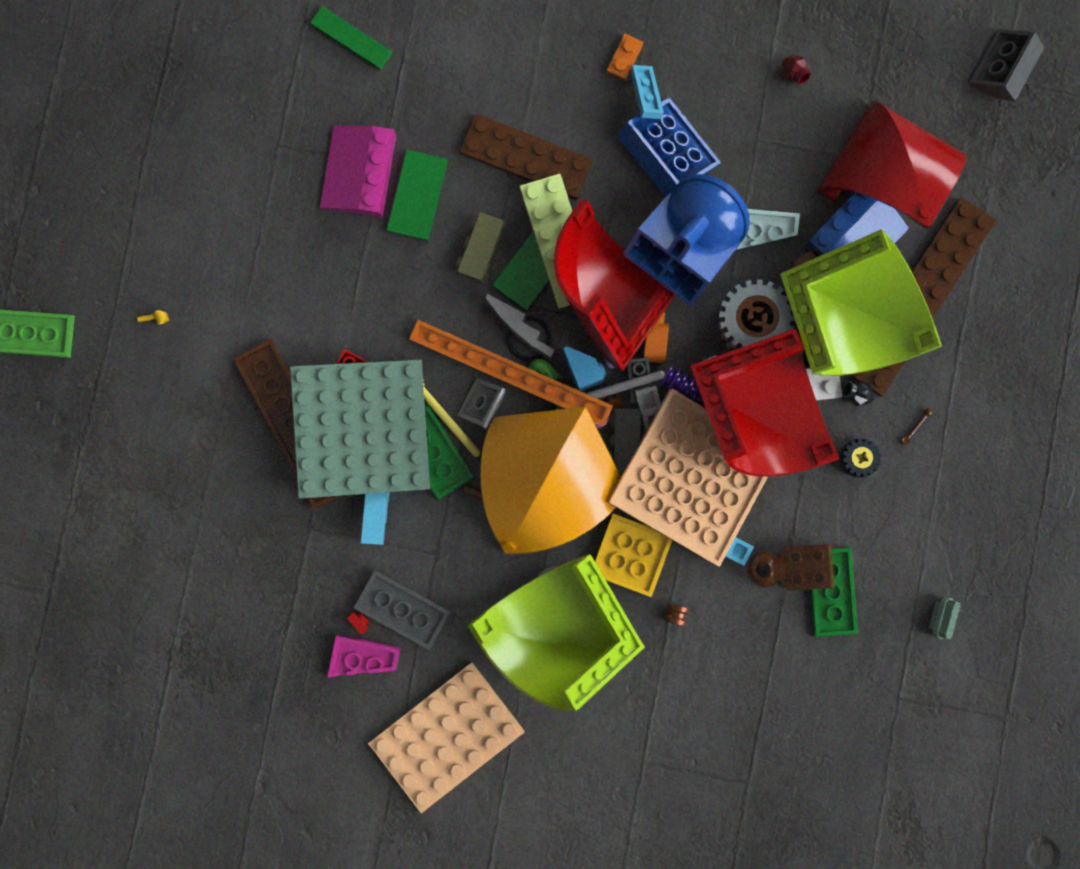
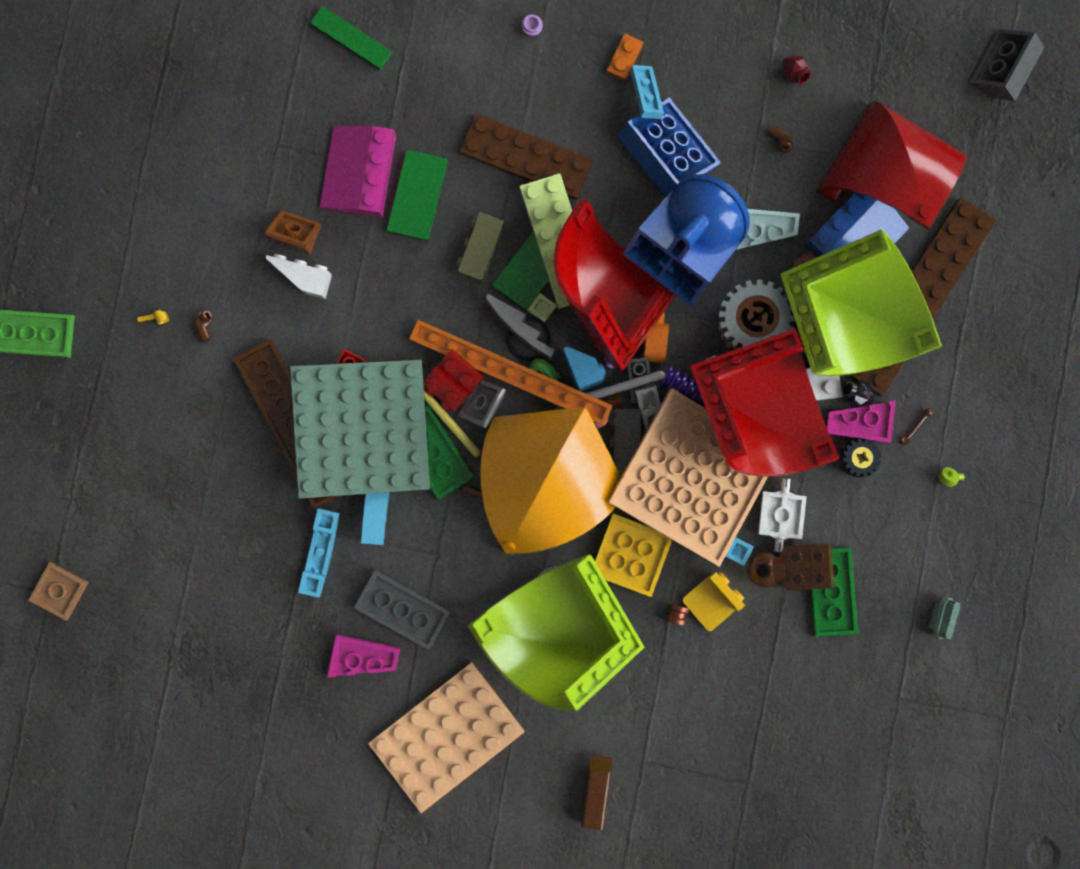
(58, 591): none -> medium nougat tile
(202, 324): none -> reddish brown arm
(293, 232): none -> dark orange slope
(310, 280): none -> white slope
(319, 553): none -> medium azure slope
(359, 621): red plate -> none
(452, 381): none -> red plate
(532, 25): none -> lavender plate
(542, 307): none -> yellowish green tile
(596, 792): none -> reddish brown piece
(713, 600): none -> yellow bracket
(782, 515): none -> white plate
(783, 137): none -> reddish brown arm
(866, 422): none -> dark pink wing
(950, 477): none -> lime piece

